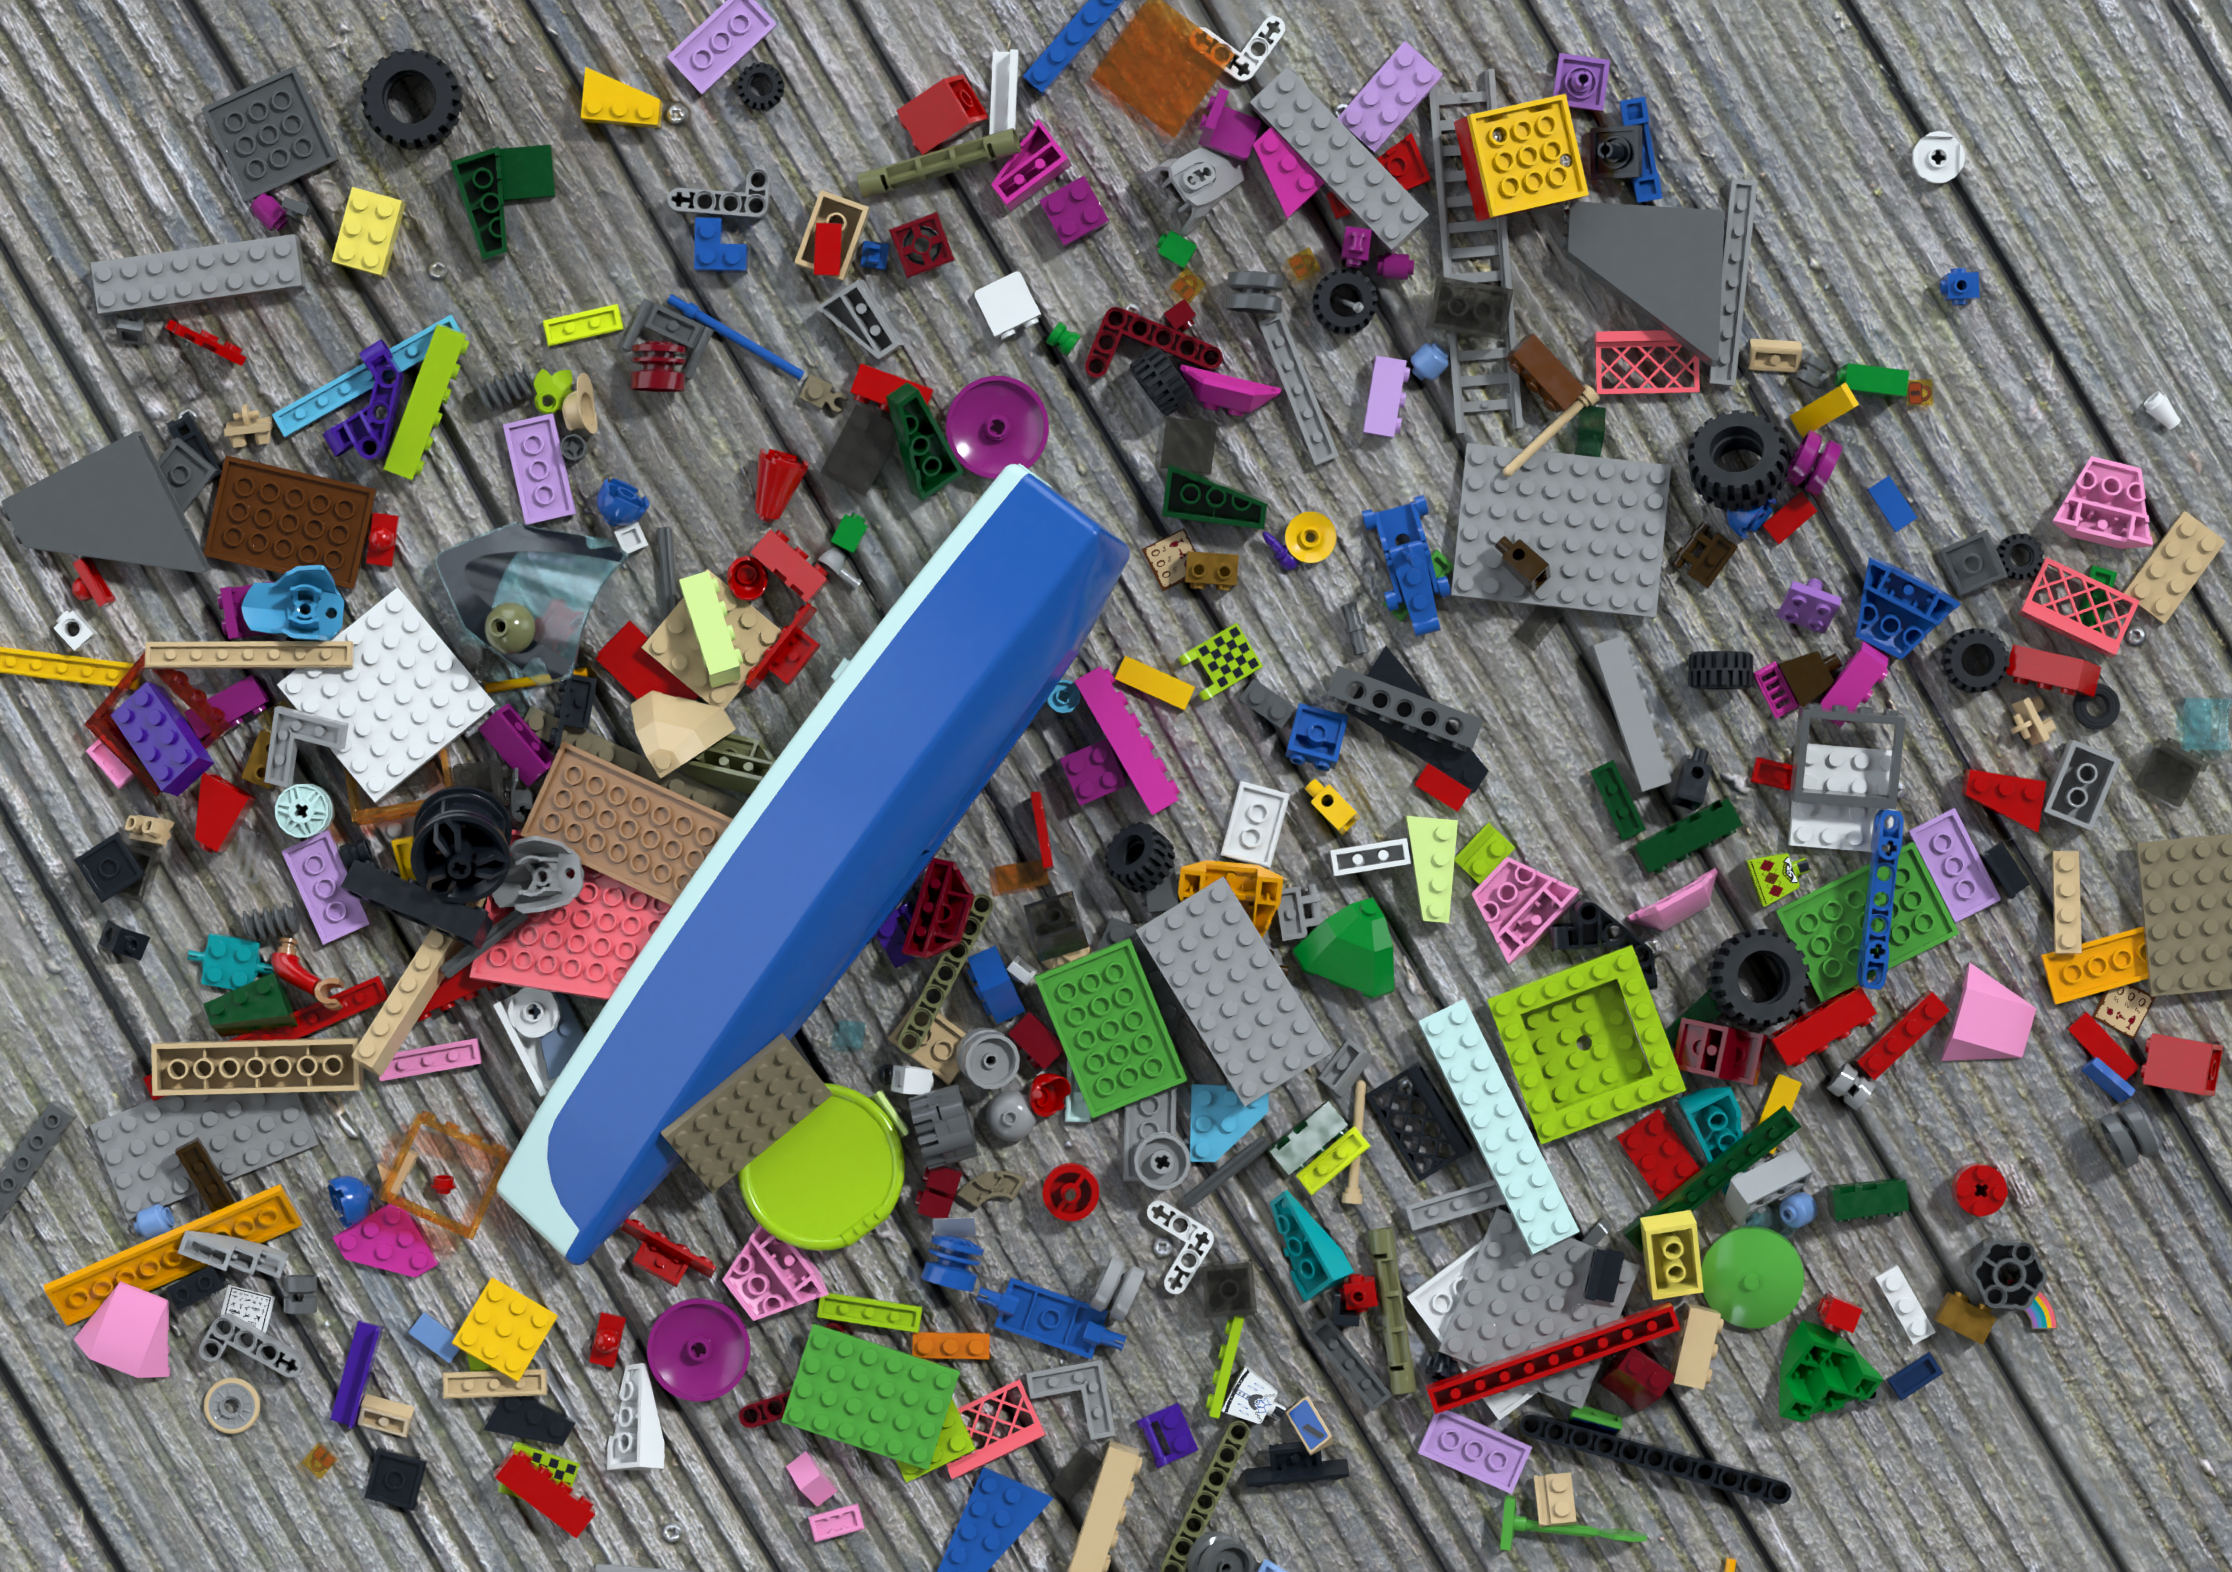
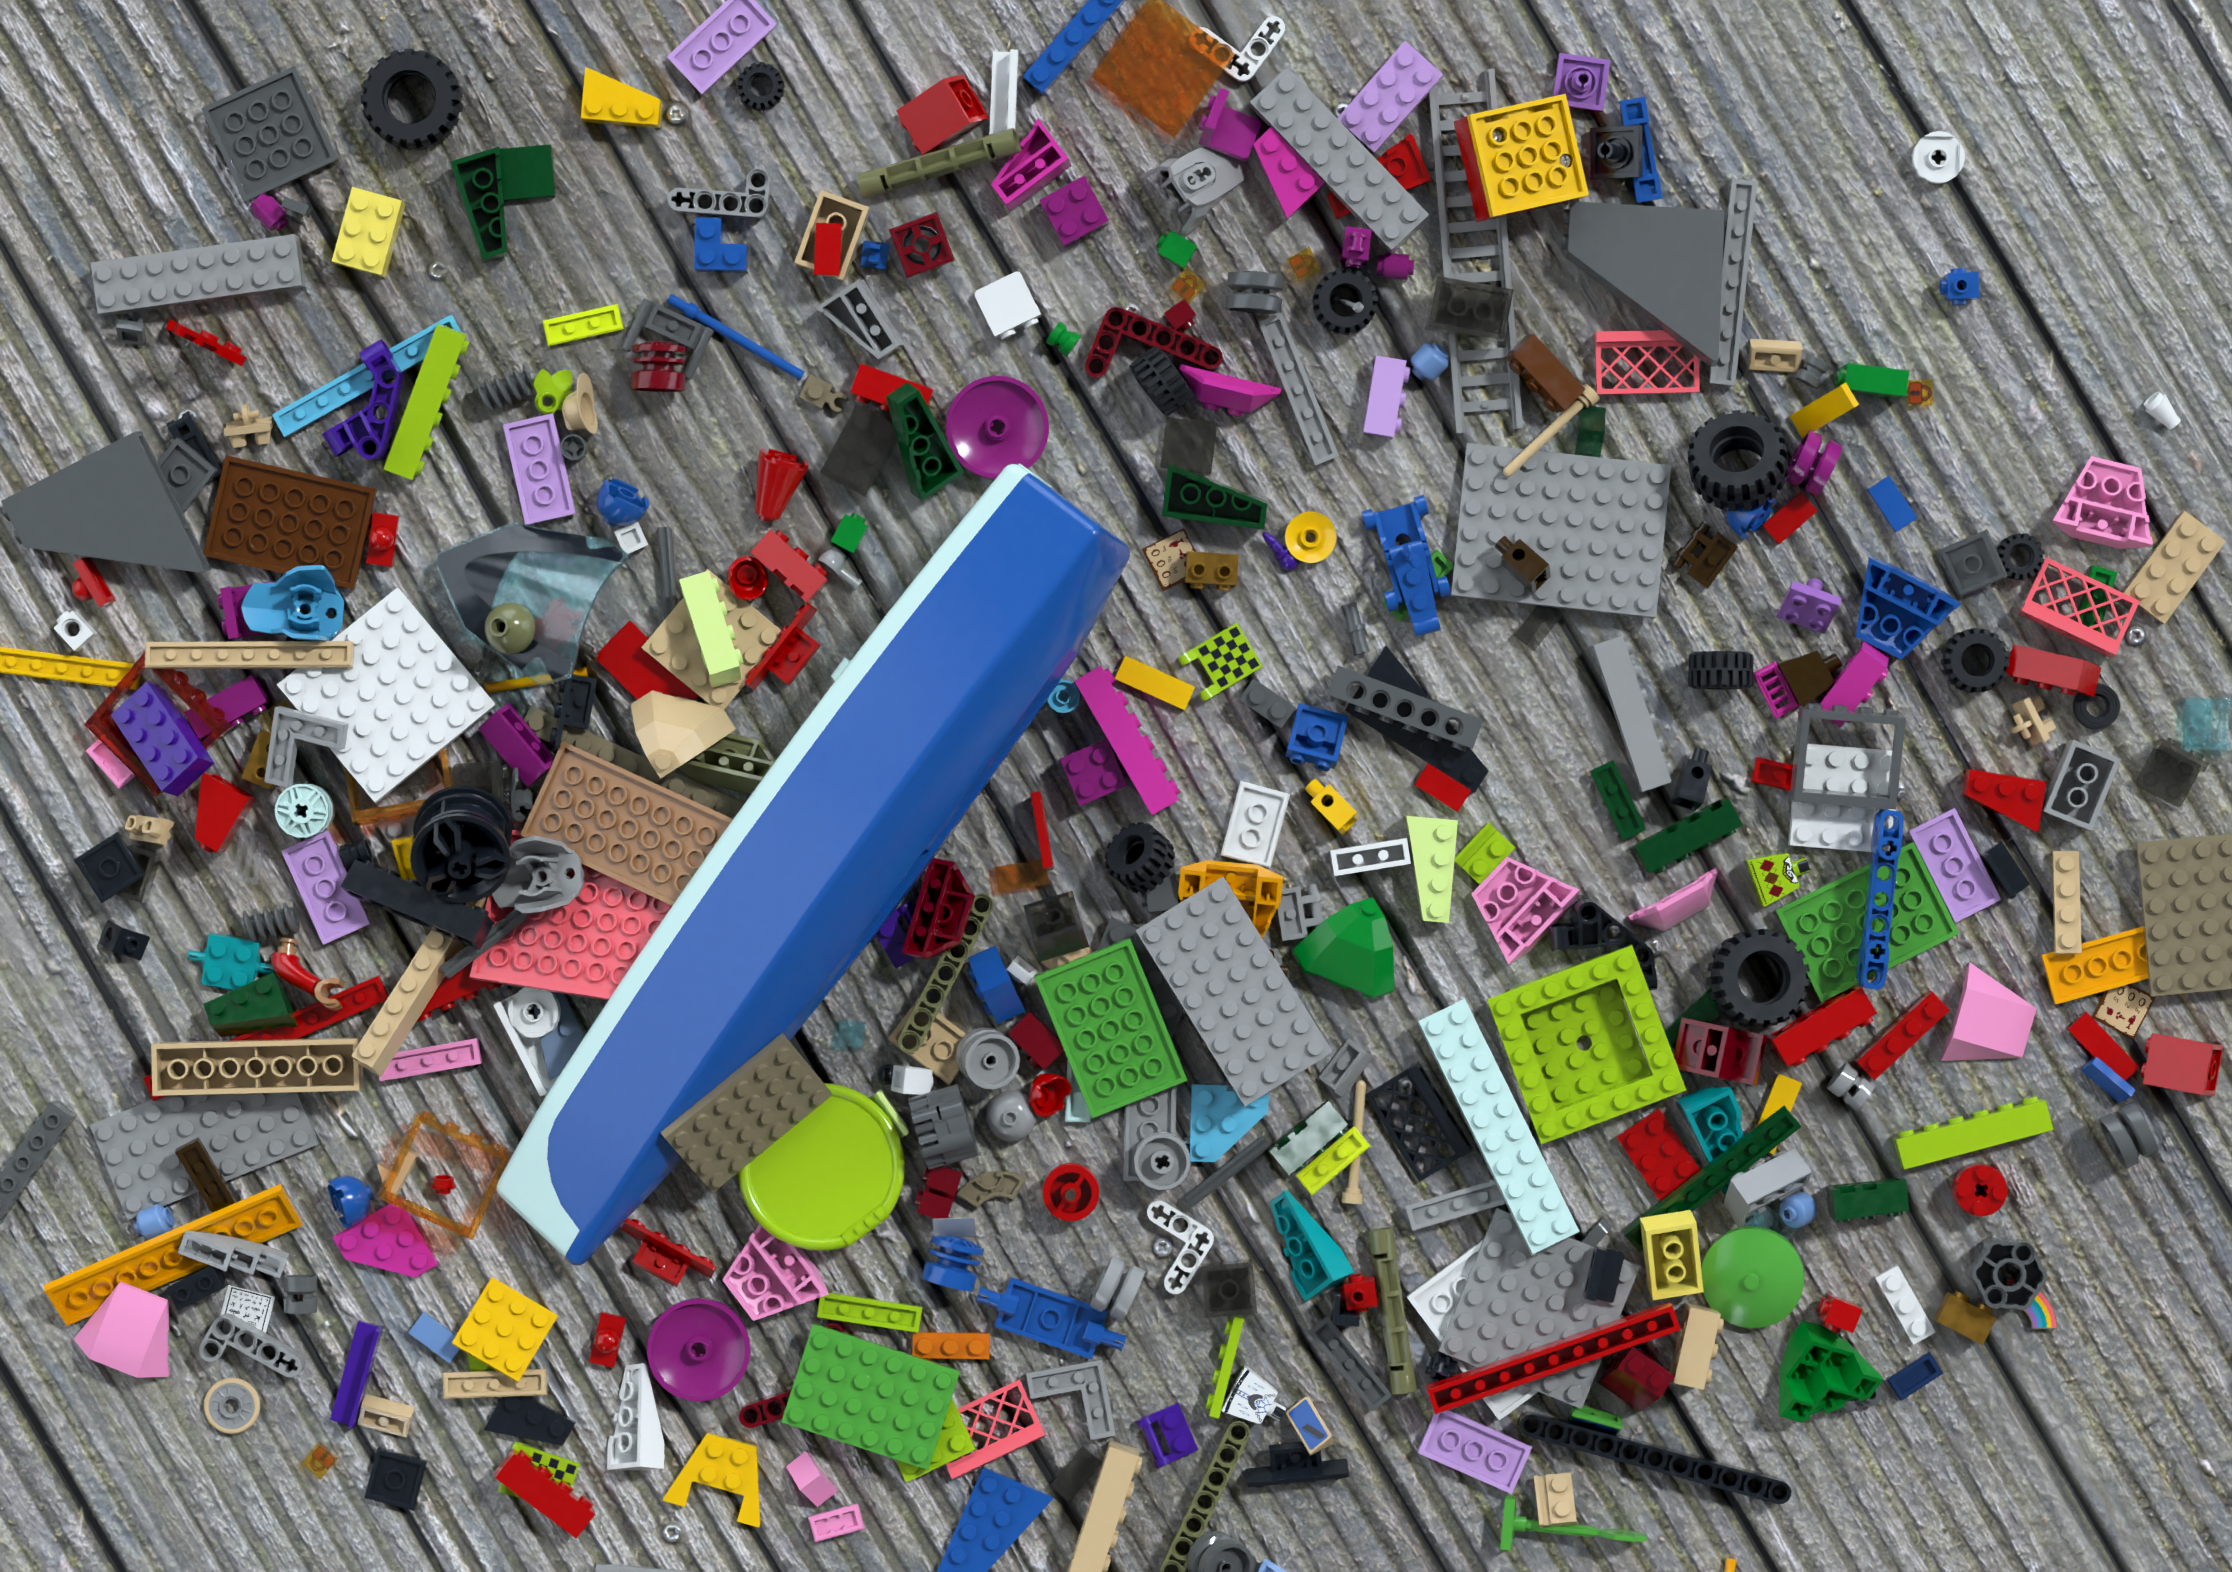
(726, 1466): none -> yellow wing
(1972, 1133): none -> lime brick

